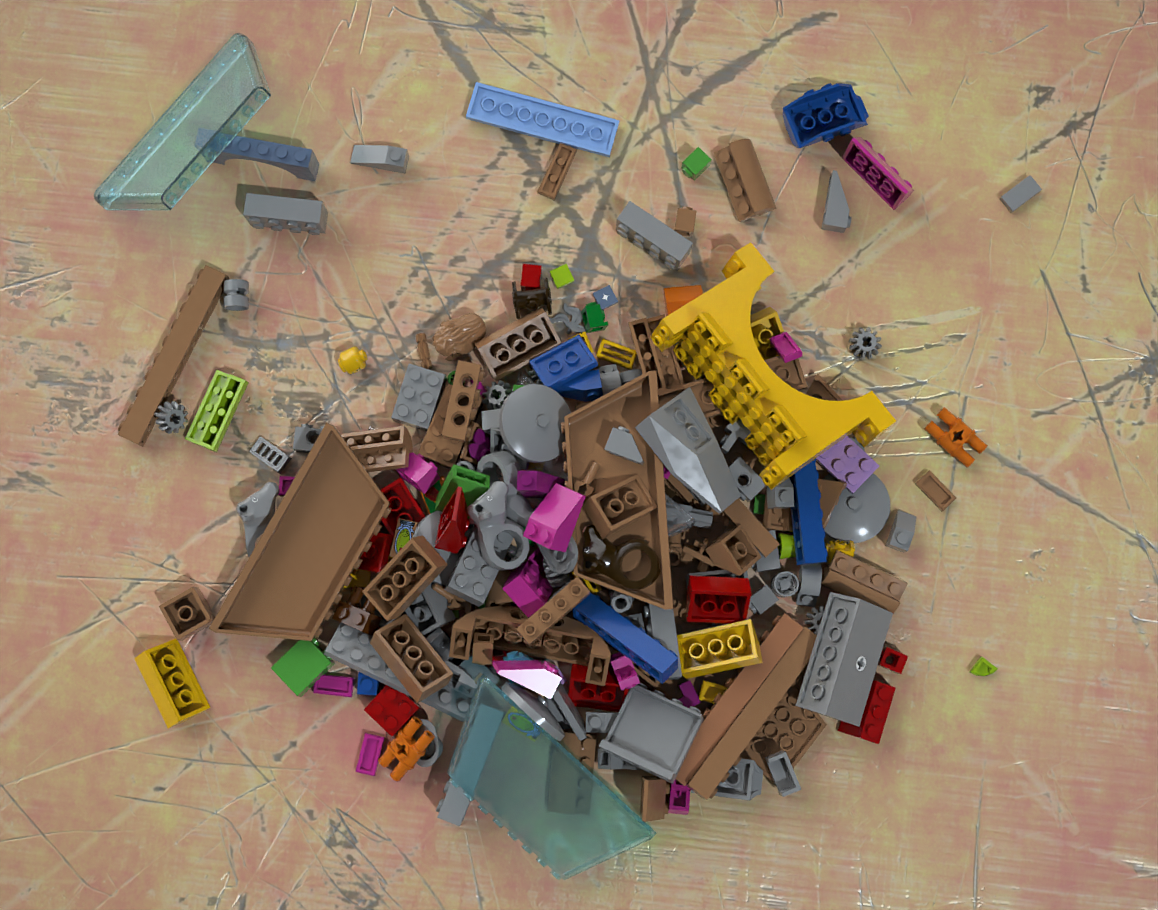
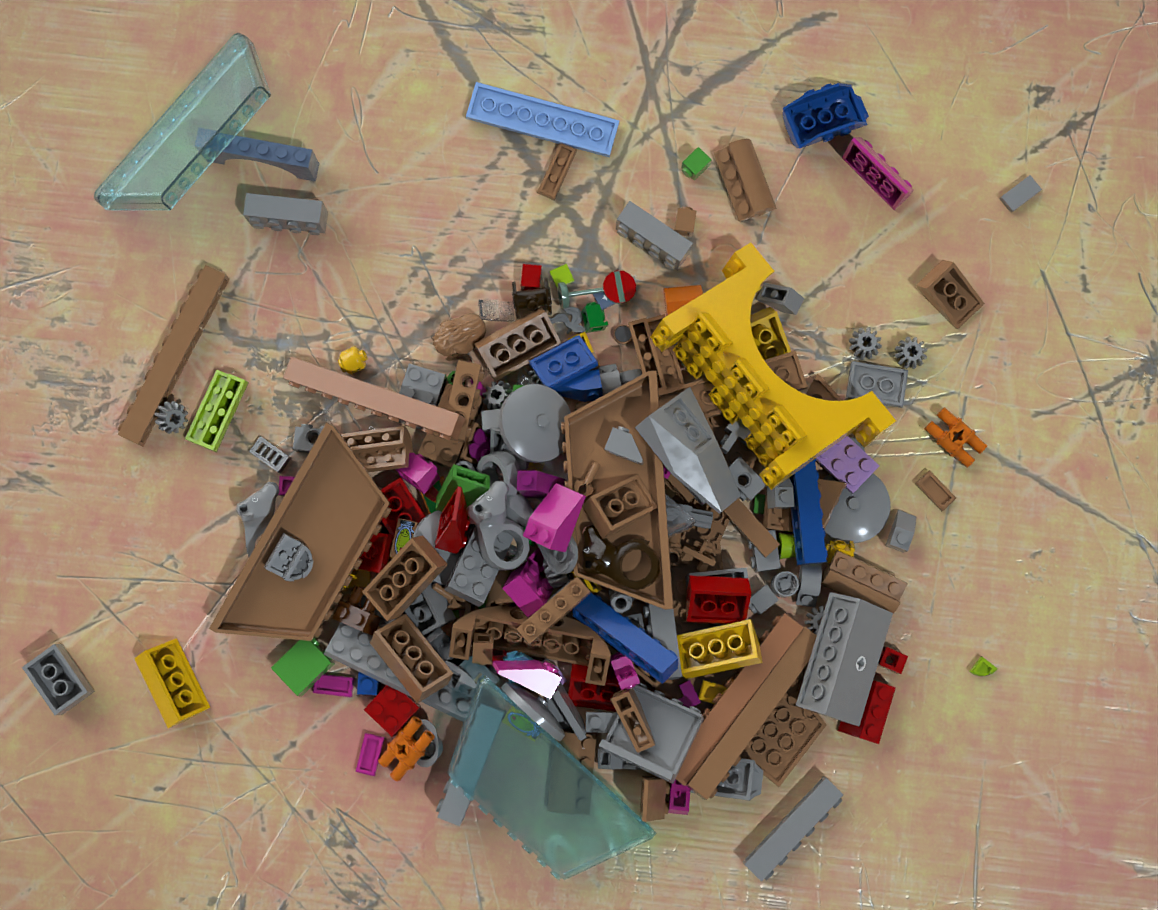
(58, 679): none -> light grey brick
(187, 613): medium nougat brick -> none
(236, 295): light grey wheel -> none
(290, 559): none -> light grey slope
(374, 398): none -> nougat brick
(381, 157): light grey slope -> none
(423, 350): medium nougat axle -> none
(496, 310): none -> clear slope
(615, 361): yellow tile -> none
(617, 287): none -> piece
(622, 334): none -> flat silver tile
(633, 719): none -> medium nougat slope
(733, 551): medium nougat slope -> none
(780, 298): none -> light grey slope
(782, 773): light grey panel -> none
(785, 347): dark pink tile -> none
(792, 829): none -> light grey brick
(836, 211): light grey slope -> none
(884, 381): none -> light grey tile
(917, 350): none -> light grey gear
(950, 293): none -> medium nougat slope

